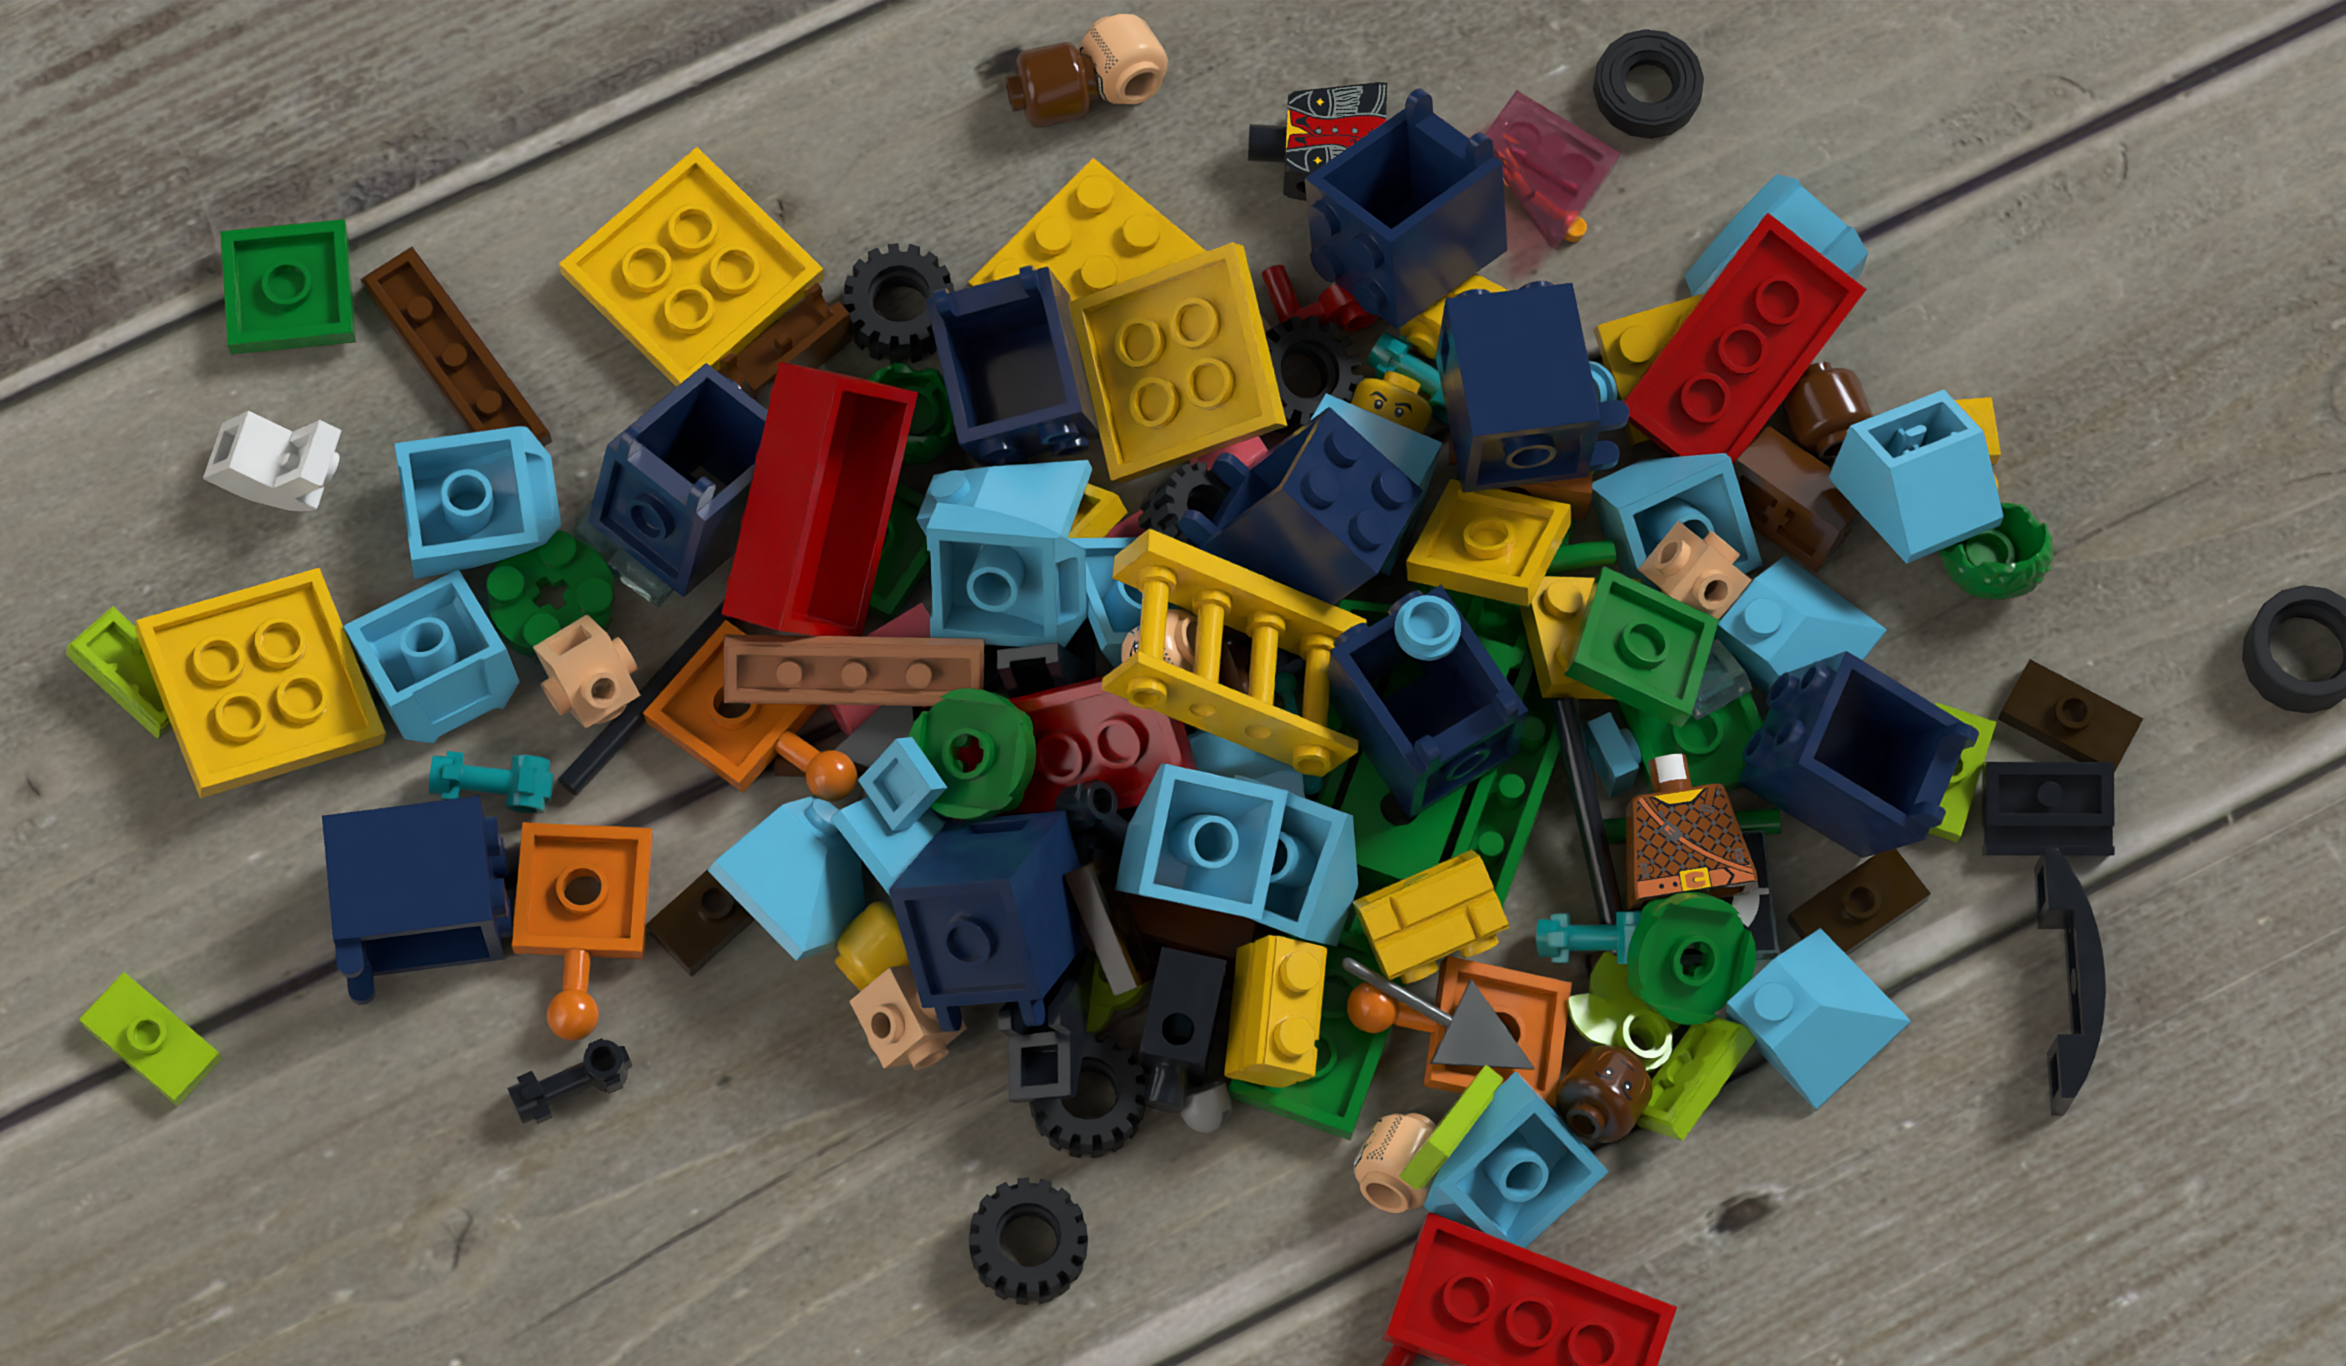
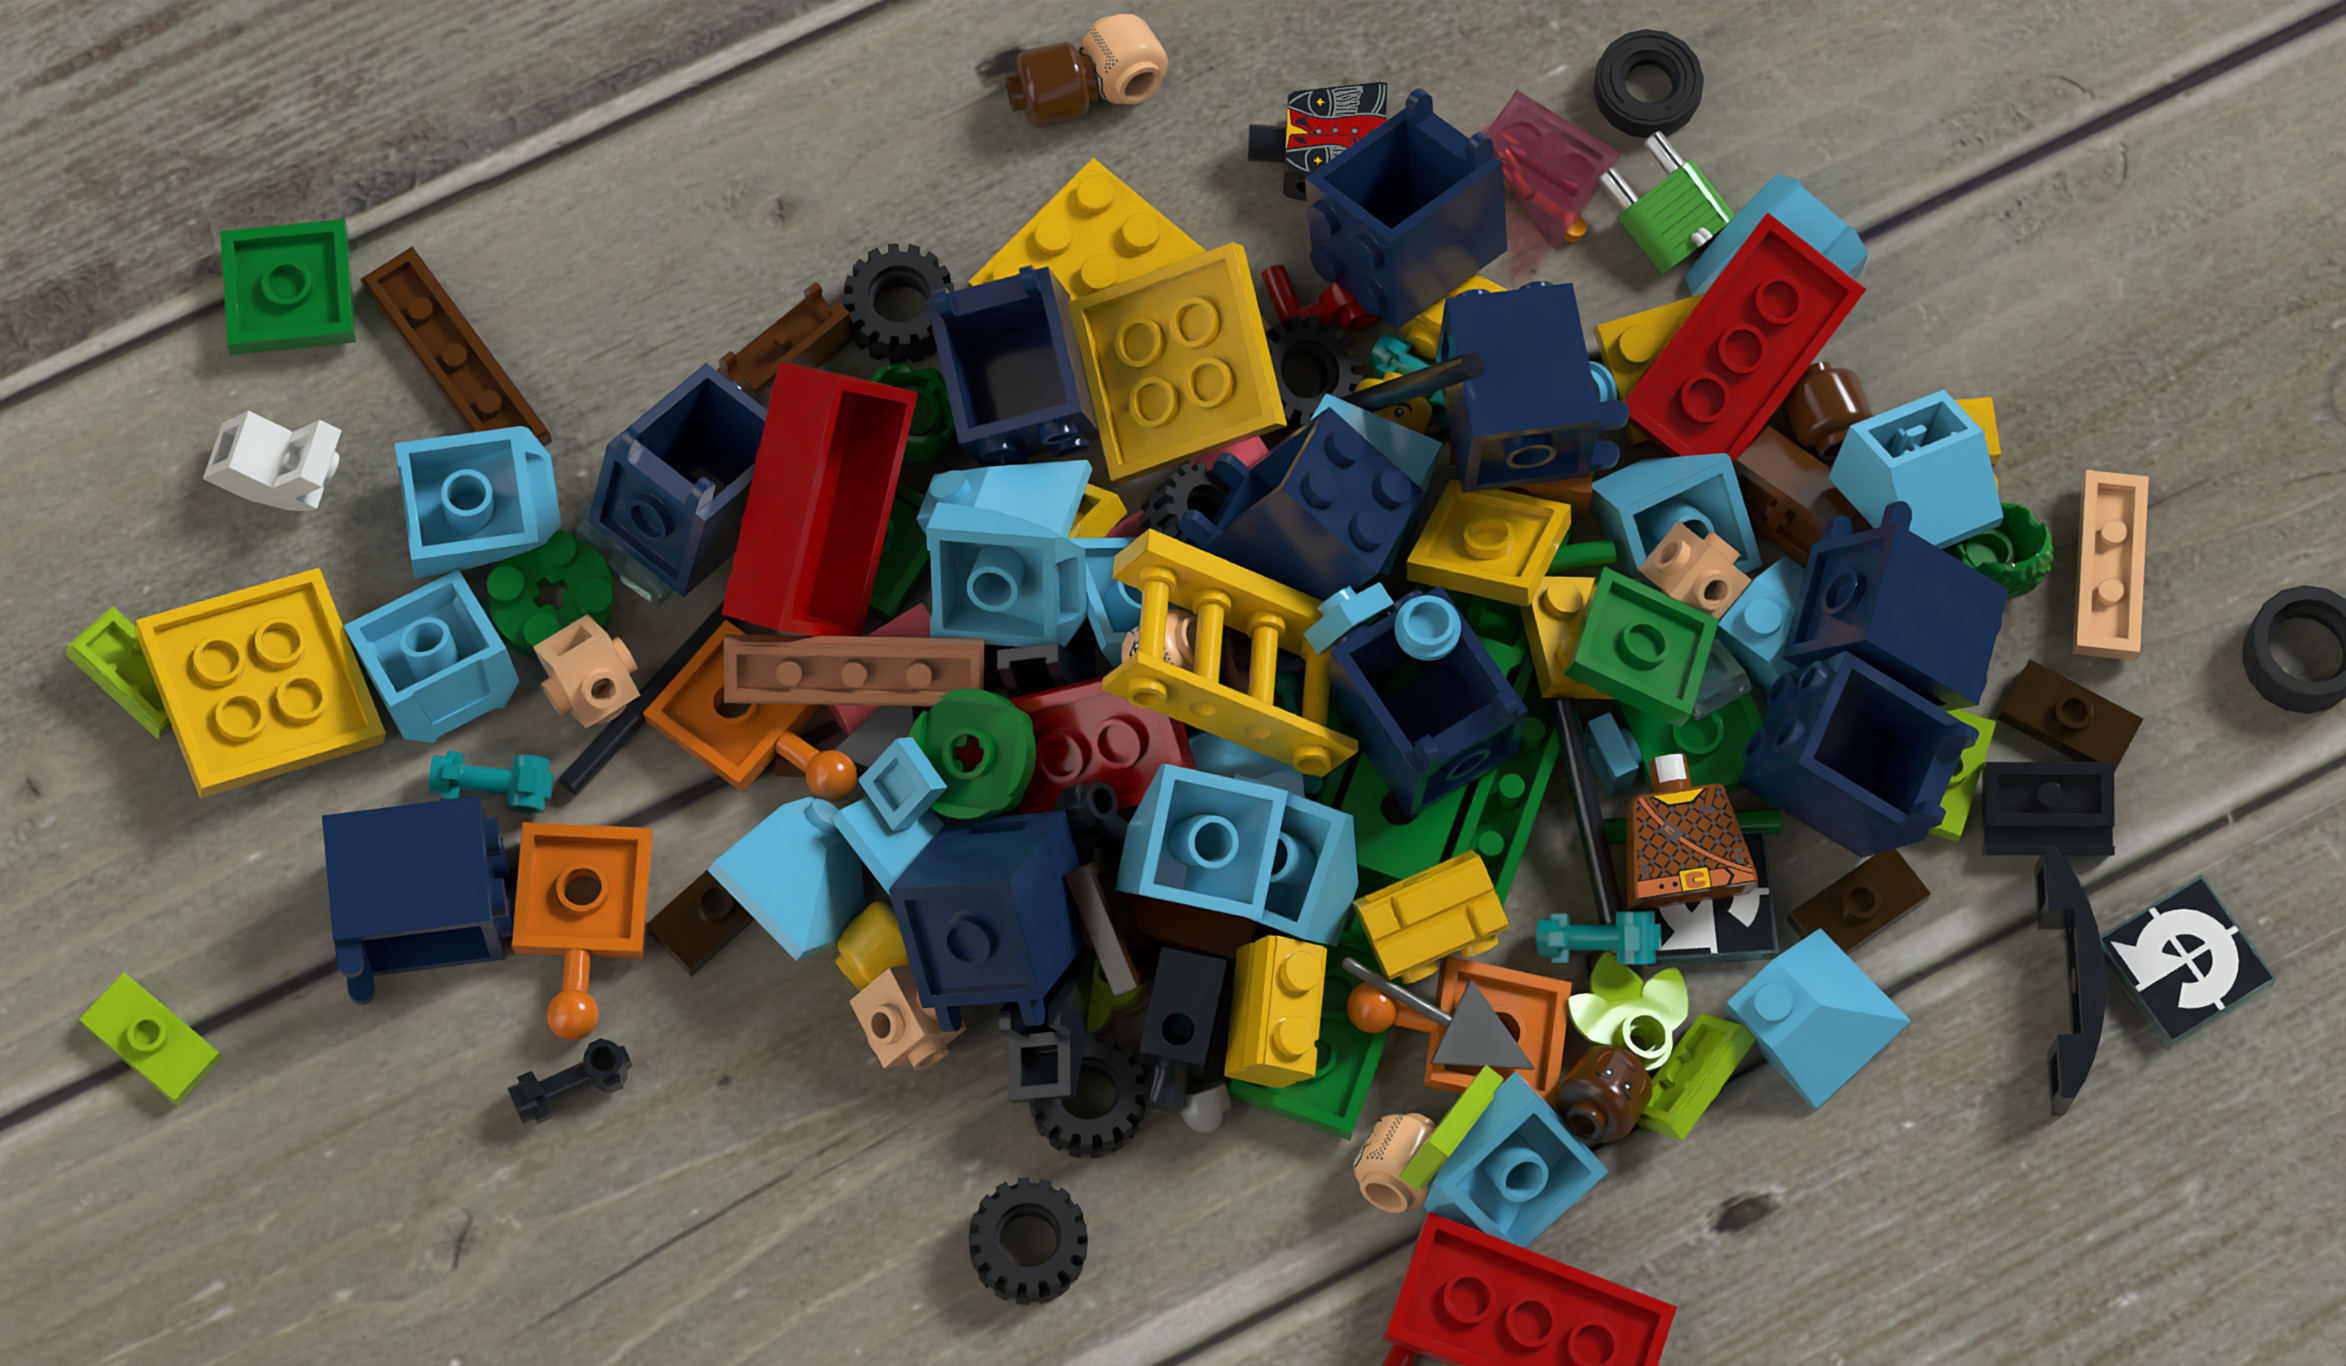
(691, 269): yellow plate -> none
(1344, 612): none -> medium azure plate
(1418, 383): none -> black bar
(1656, 951): green plate -> none
(1675, 213): none -> bright green piece
(1898, 609): none -> dark blue container
(2110, 565): none -> light nougat plate
(2185, 962): none -> tile

